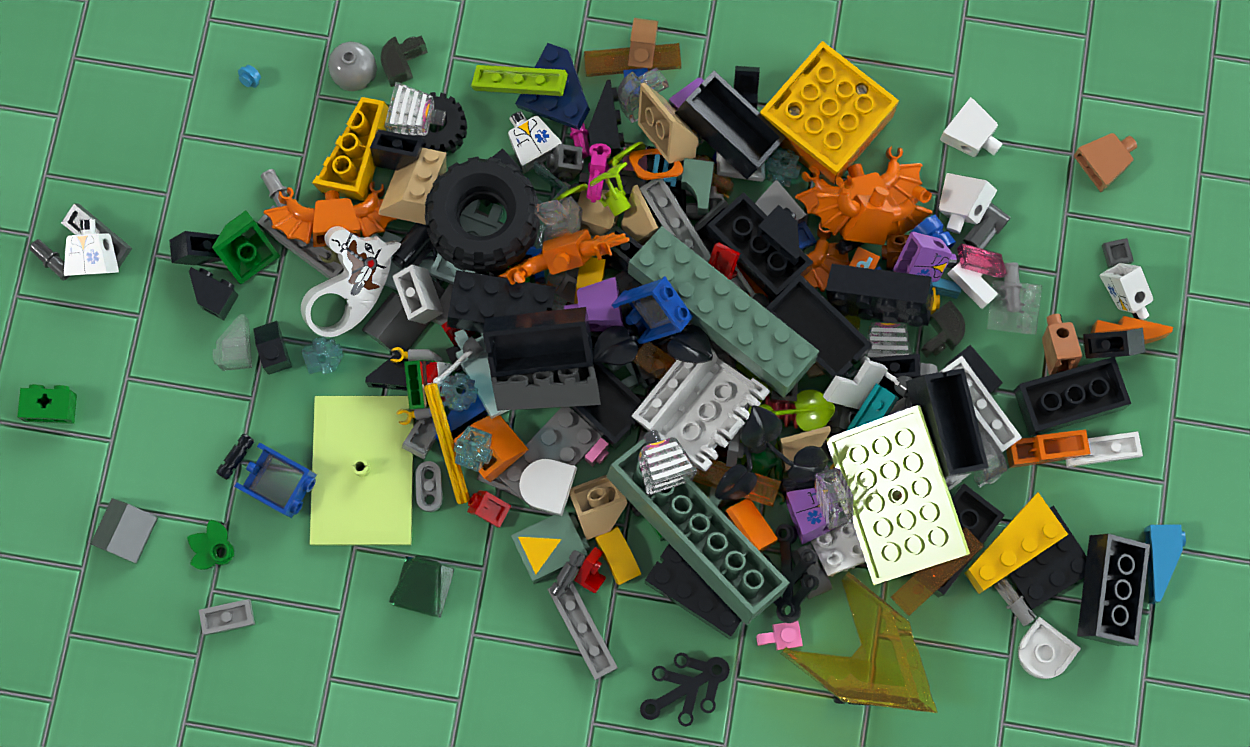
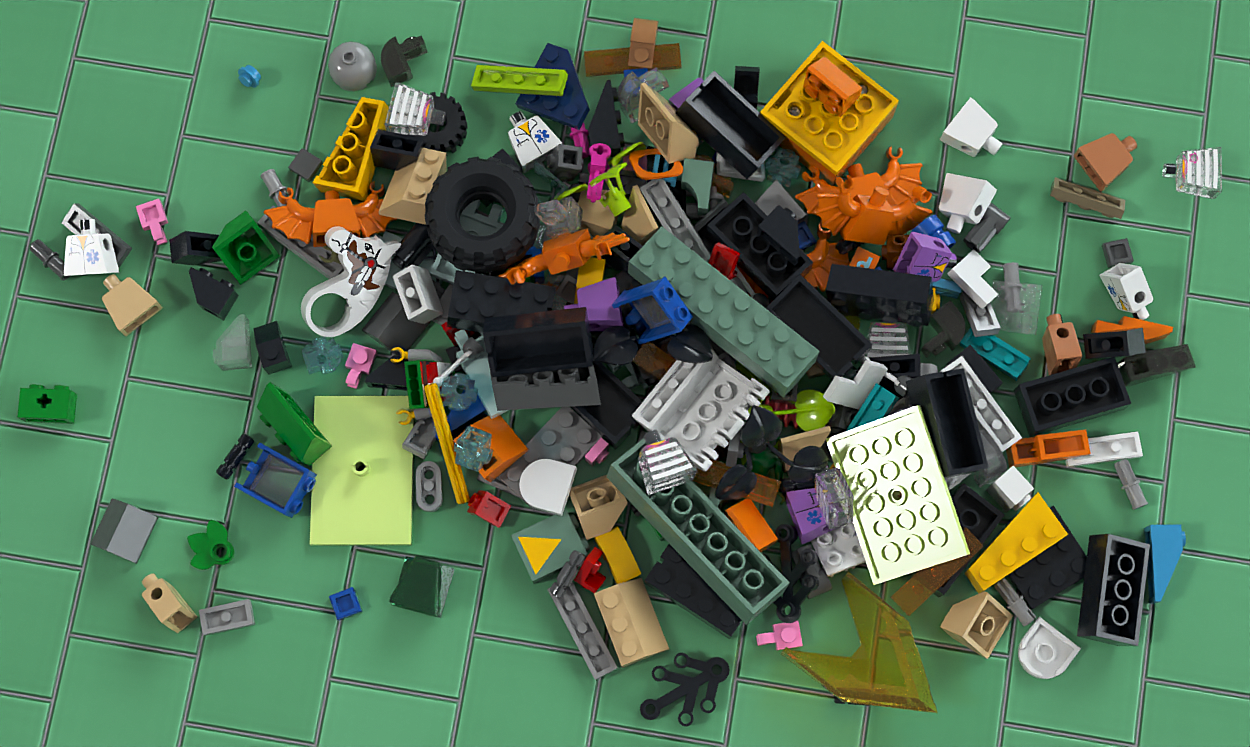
(128, 303): none -> tan torso
(153, 217): none -> bright pink plate
(167, 603): none -> tan torso
(291, 425): none -> green slope
(305, 165): none -> dark grey tile
(345, 603): none -> blue tile
(359, 361): none -> bright pink plate
(631, 621): none -> tan slope
(831, 86): none -> orange slope
(977, 623): none -> tan slope
(981, 261): clear pink tile -> none
(981, 320): none -> light grey plate
(997, 354): none -> teal hinge
(1010, 490): none -> white brick
(1087, 198): none -> dark tan plate
(1130, 484): none -> light grey axle
(1155, 364): none -> clear smoke slope
(1197, 172): none -> clear torso

